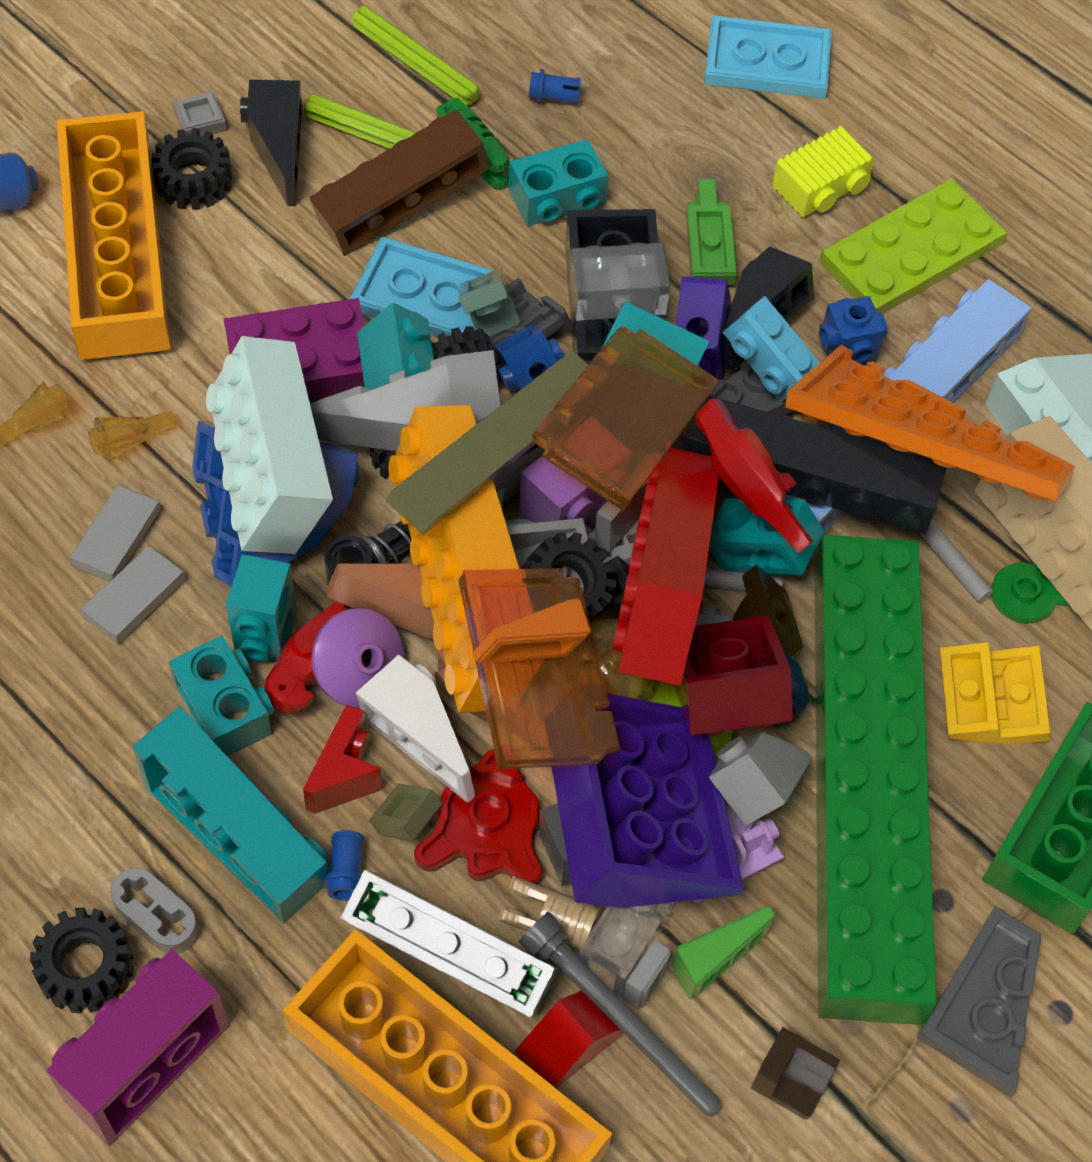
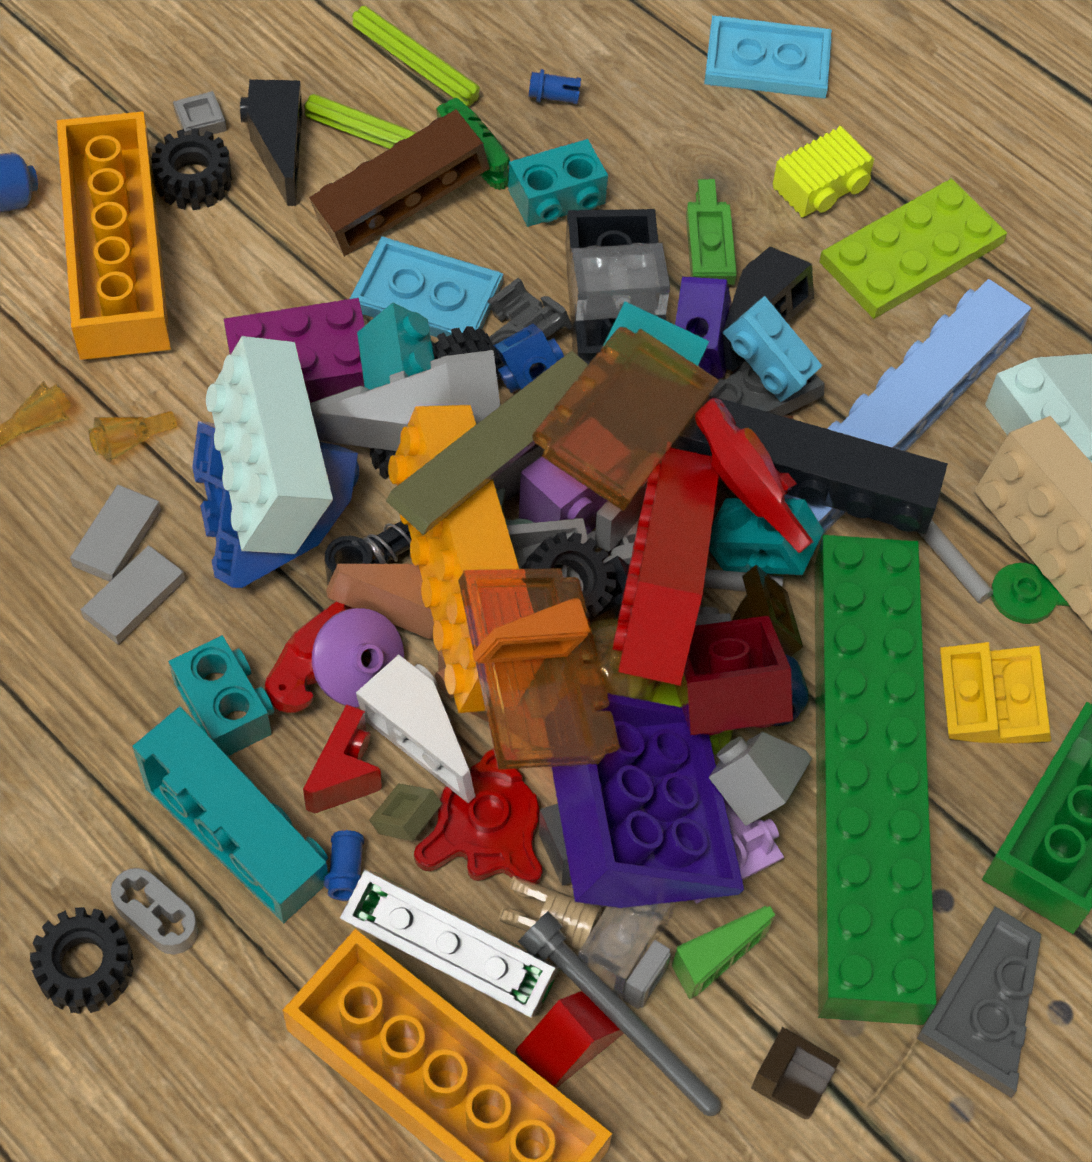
(138, 1046): magenta brick -> none
(261, 607): teal brick -> none
(489, 302): sand green slope -> none
(855, 326): blue brick -> none
(923, 423): orange wing -> none

